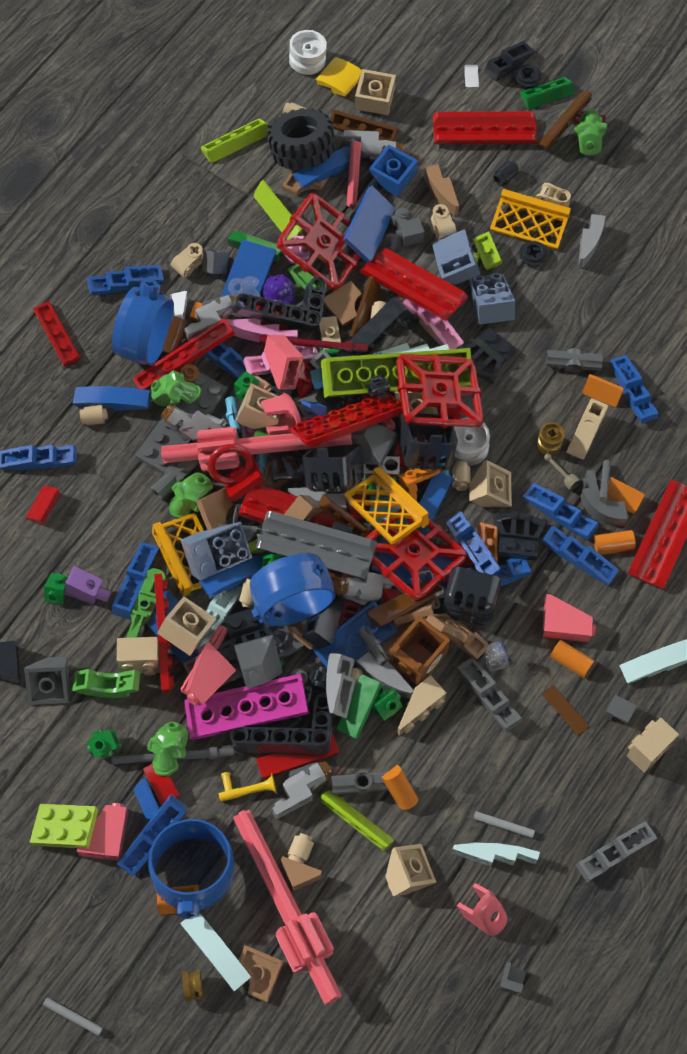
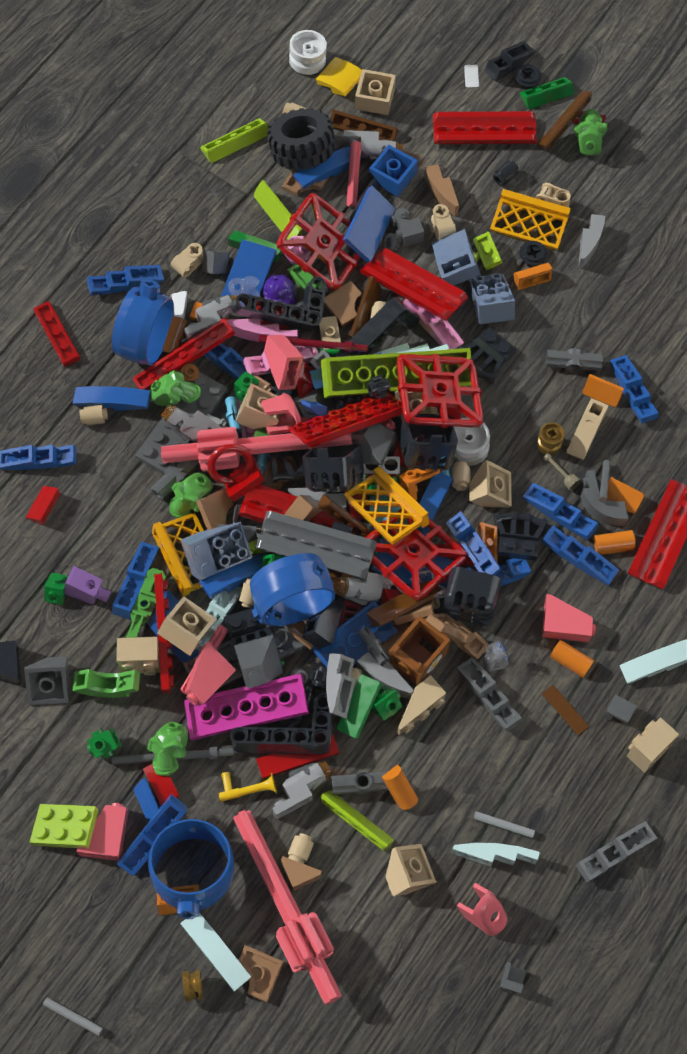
(533, 276): none -> orange brick

